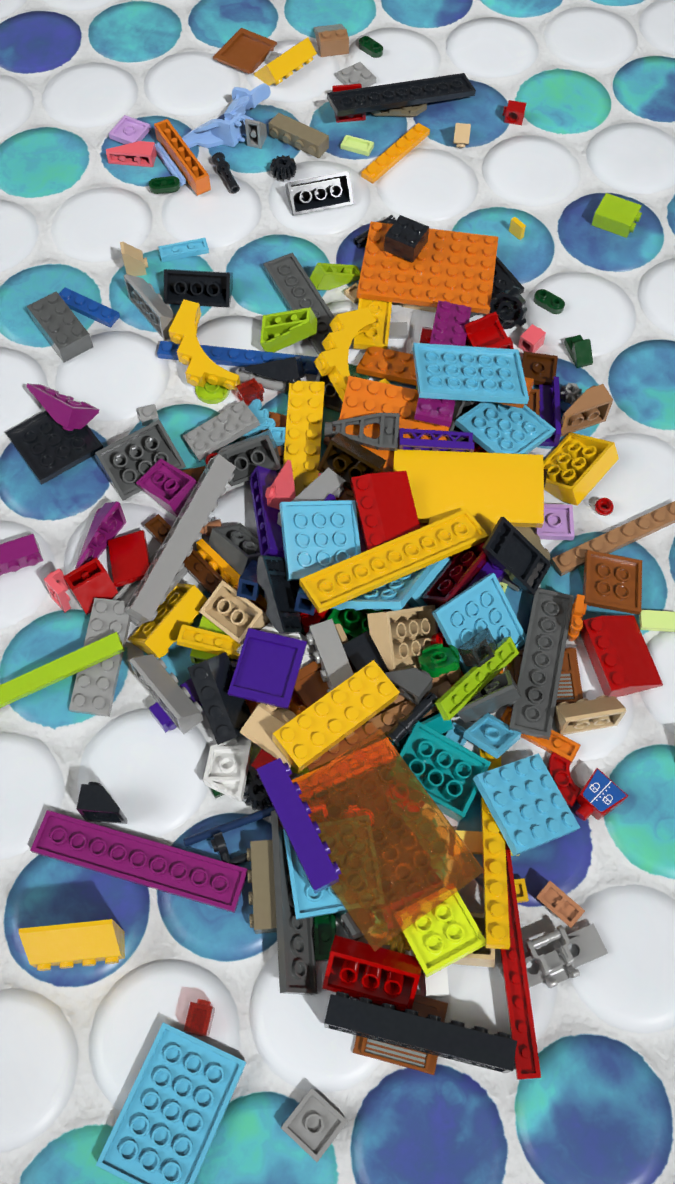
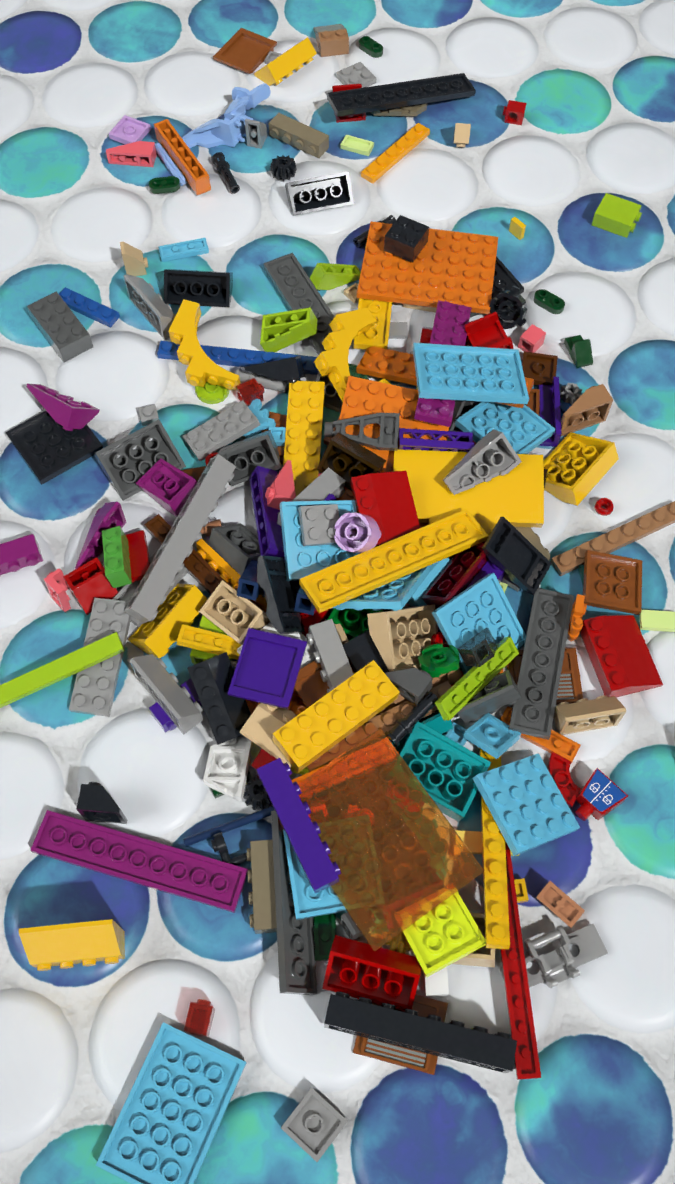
(116, 557): none -> bright green brick
(318, 524): none -> light grey plate
(356, 532): none -> lavender brick
(486, 460): none -> light grey wedge
(557, 523): lavender plate -> none

